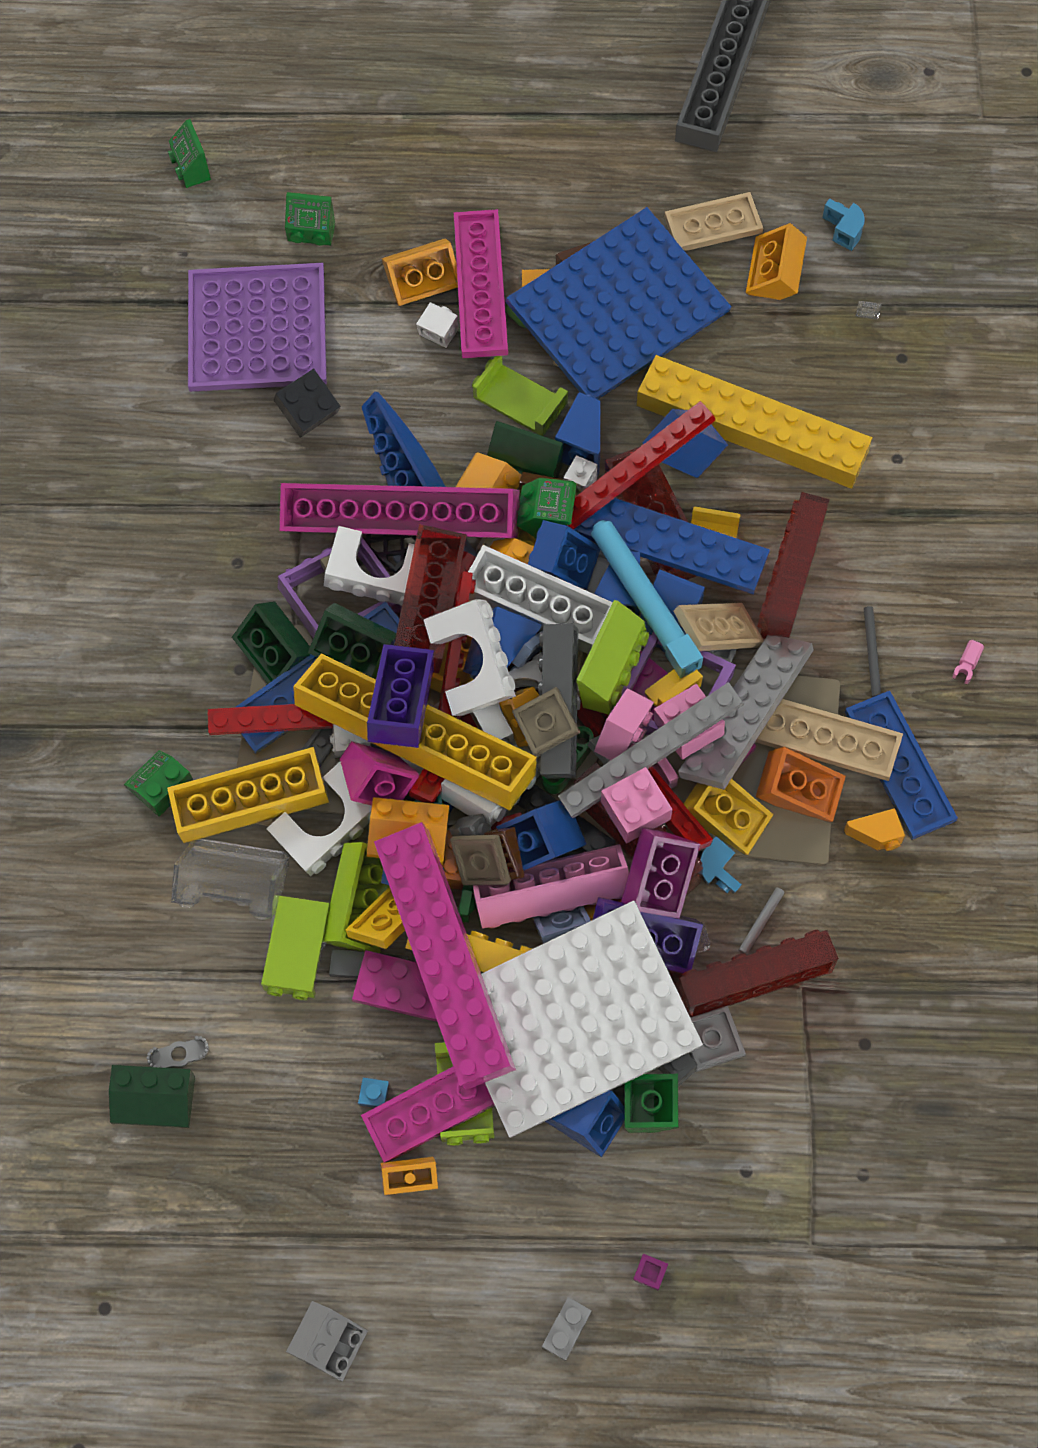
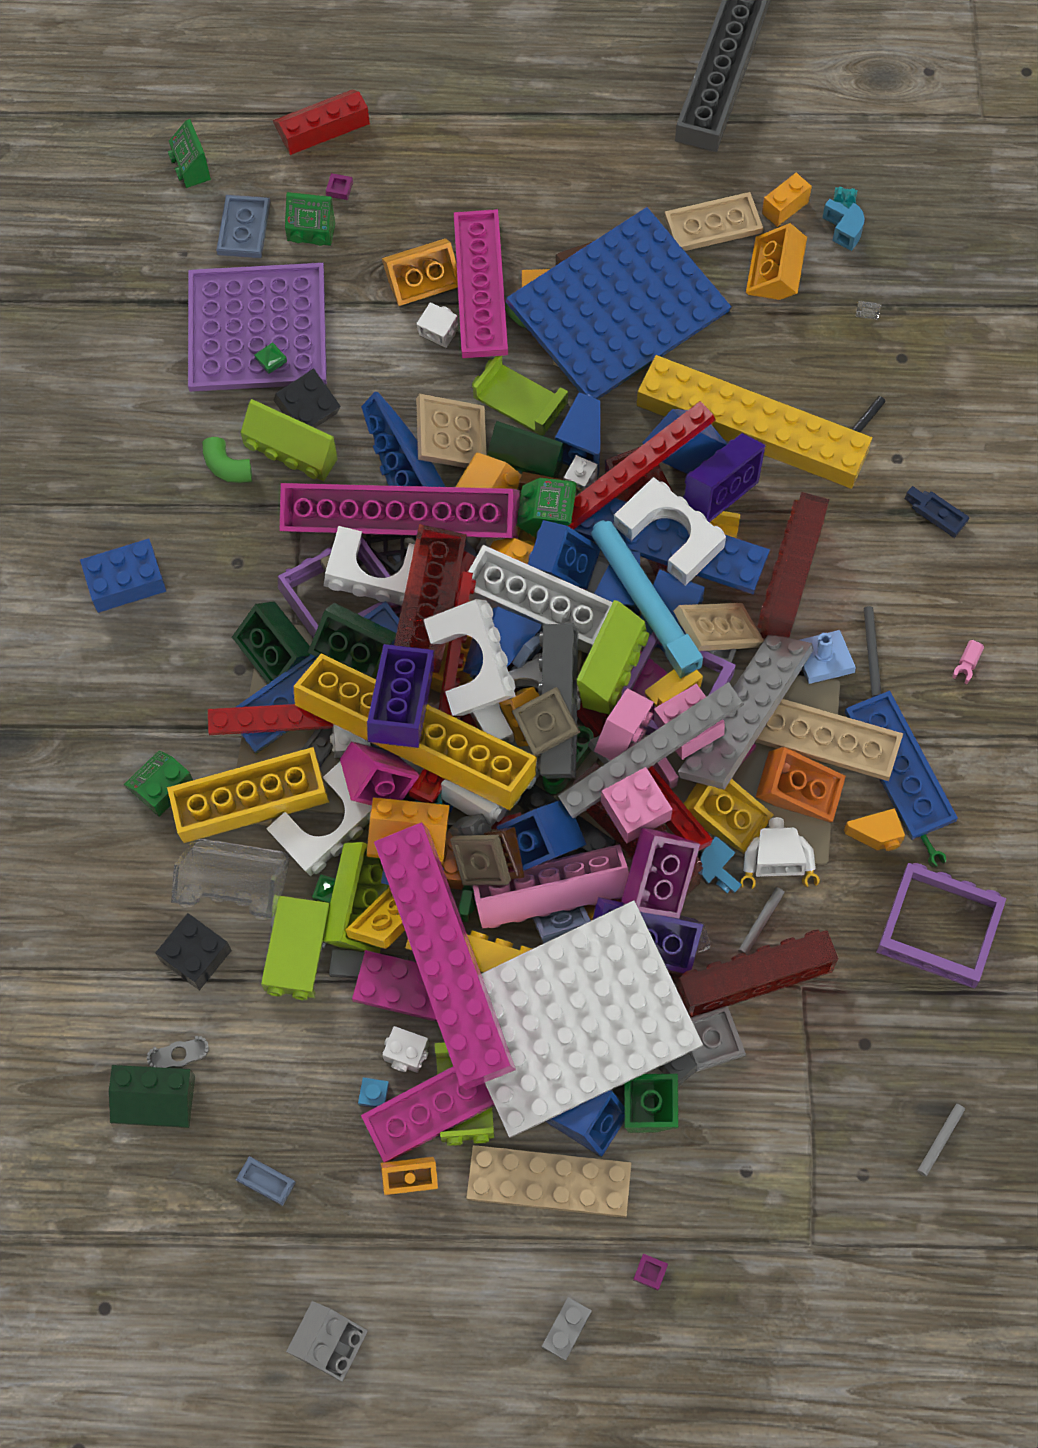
(123, 575): none -> blue brick
(193, 951): none -> black brick
(223, 466): none -> bright green cylinder
(243, 226): none -> sand blue tile
(265, 1181): none -> sand blue tile
(270, 358): none -> green tile
(288, 441): none -> lime slope
(322, 121): none -> red slope
(324, 889): none -> green tile
(339, 186): none -> magenta plate
(405, 1050): none -> white head
(449, 430): none -> tan plate
(549, 1181): none -> tan plate
(658, 502): none -> white arch
(725, 476): none -> dark purple brick
(779, 853): none -> white torso
(786, 199): none -> light orange brick
(828, 658): none -> light blue tile
(845, 196): none -> teal tile
(869, 414): none -> black bar
(928, 961): none -> medium lavender window
(932, 852): none -> green hand
(937, 511): none -> dark blue hinge
(941, 1140): none -> light grey bar

